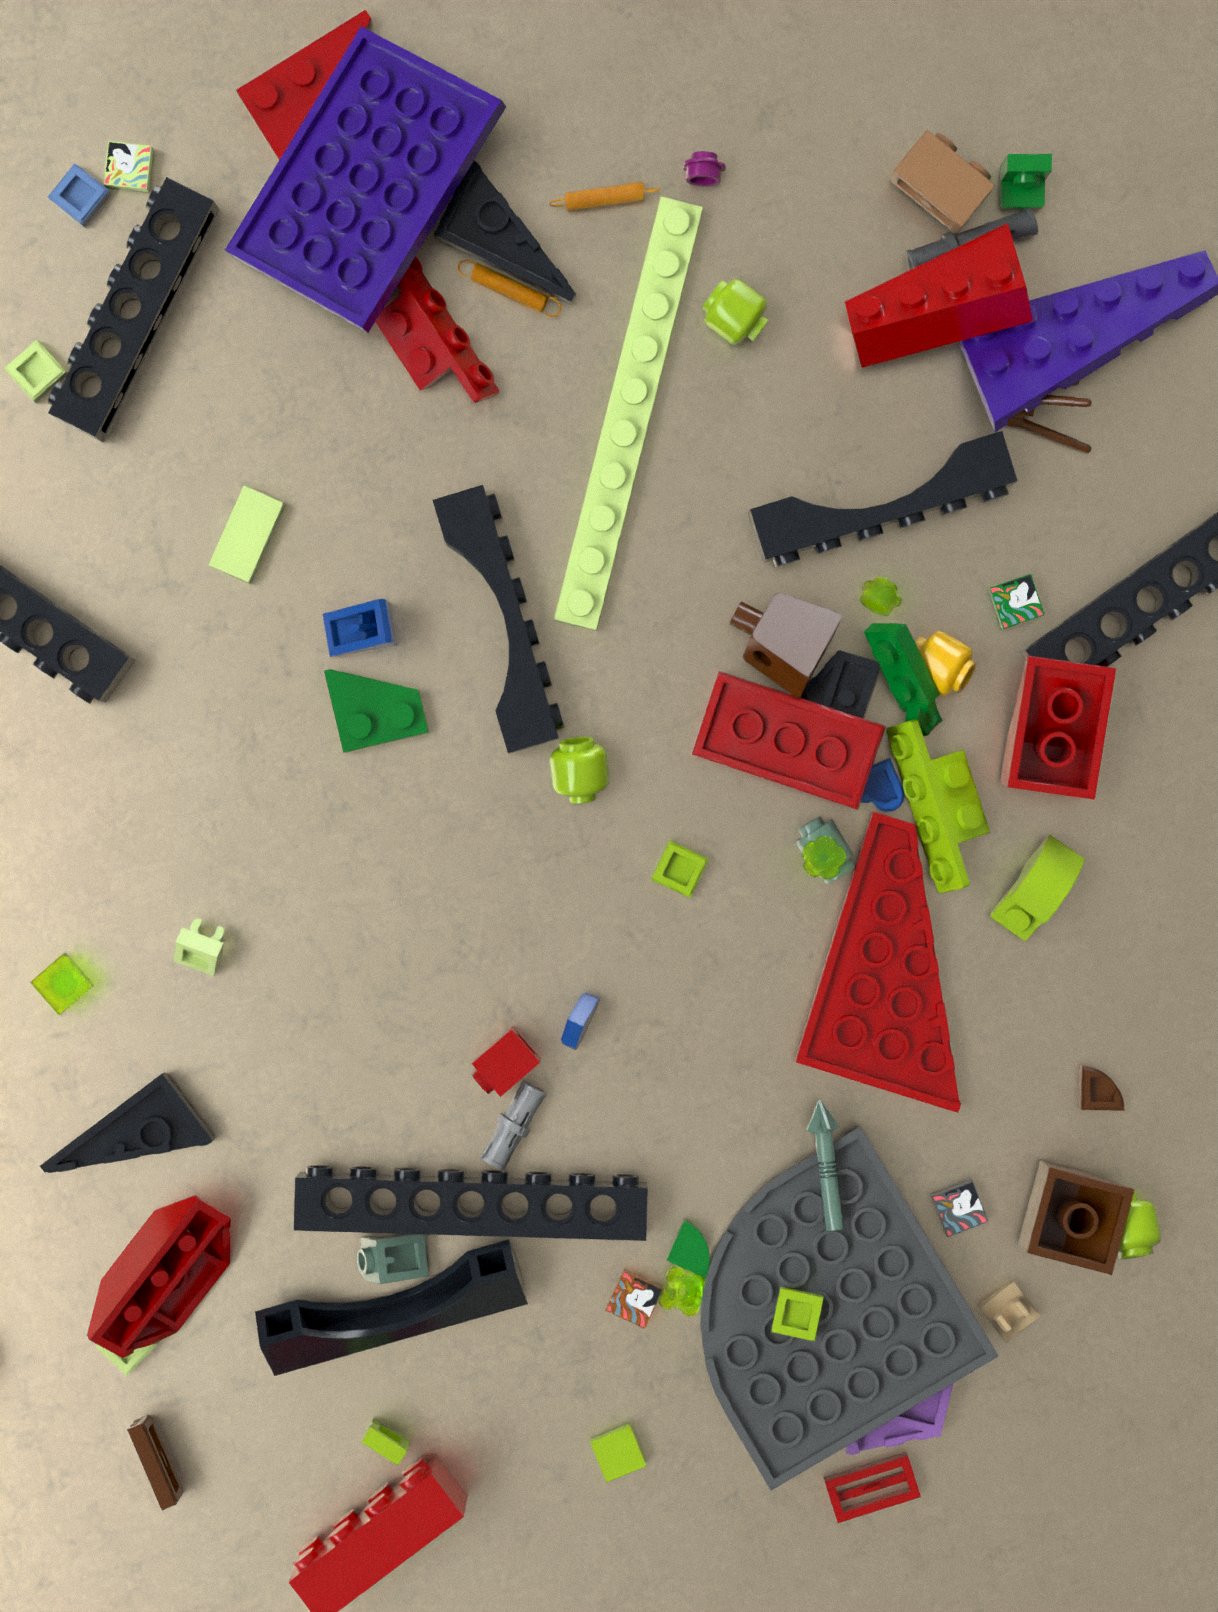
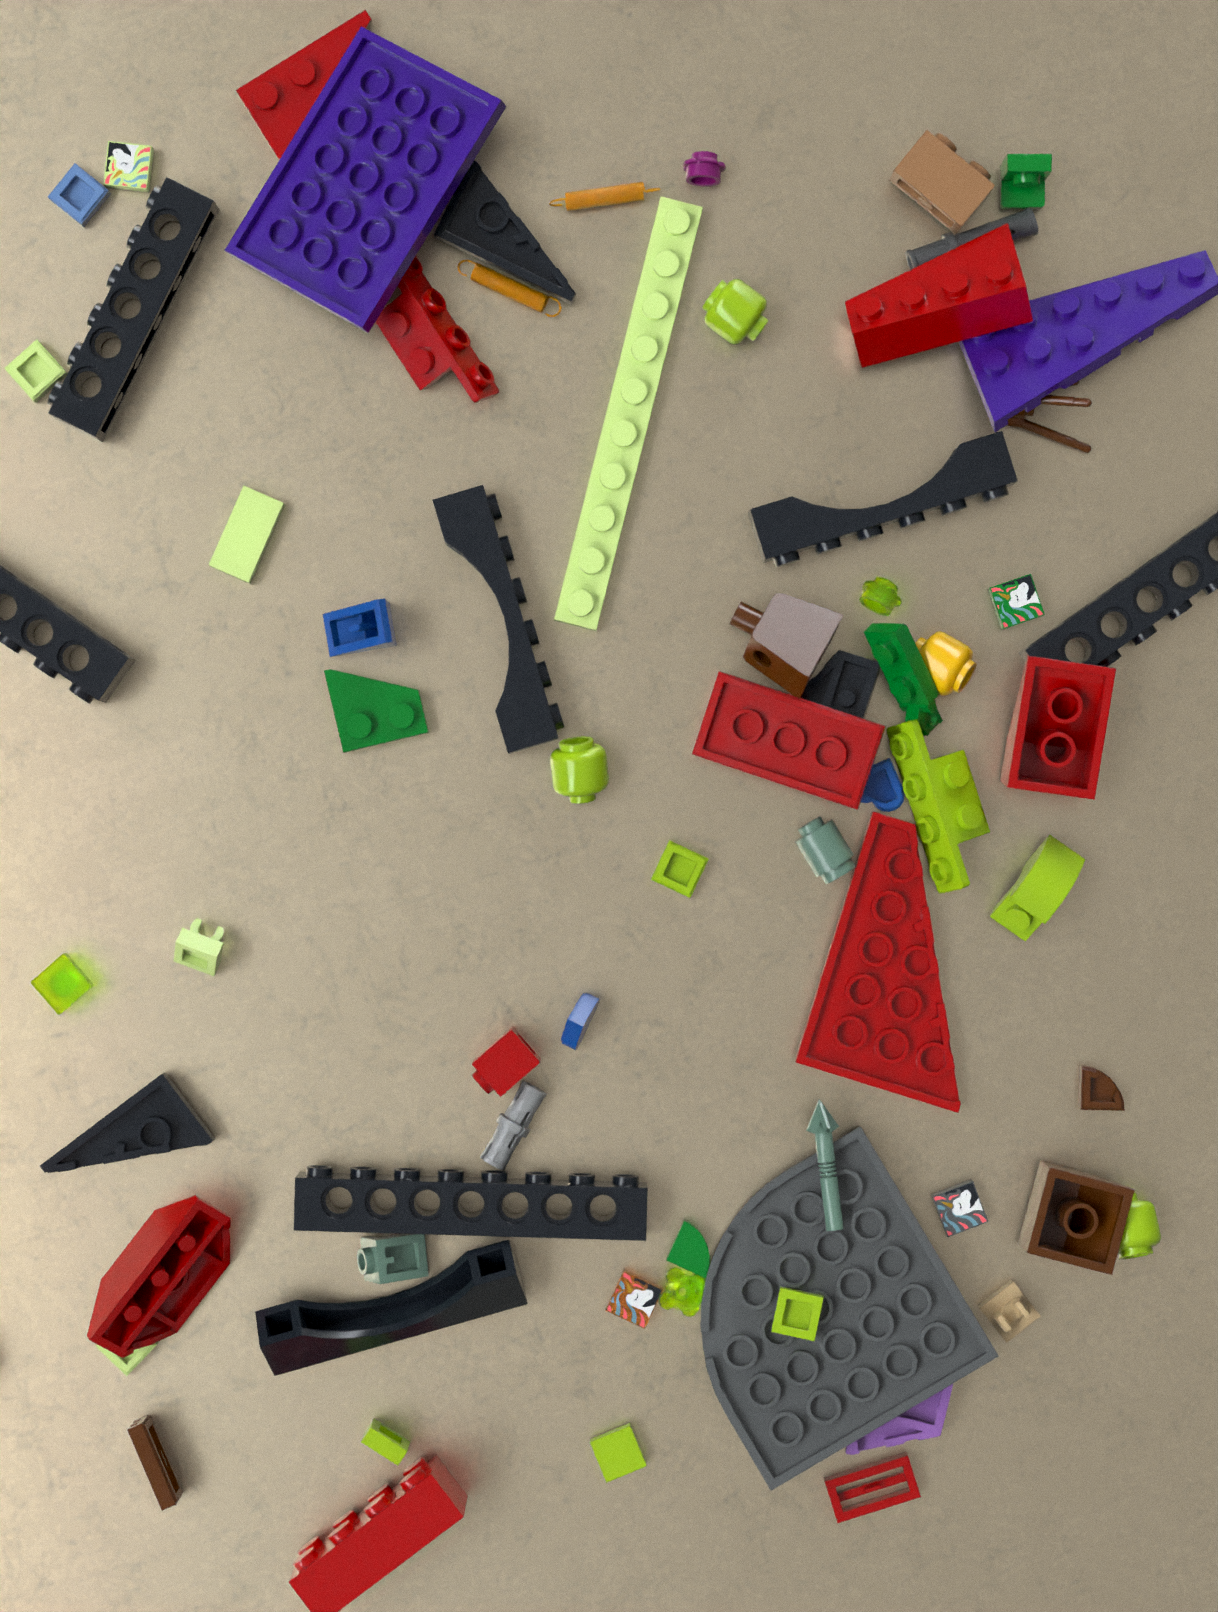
(823, 845): clear neon green plate -> none

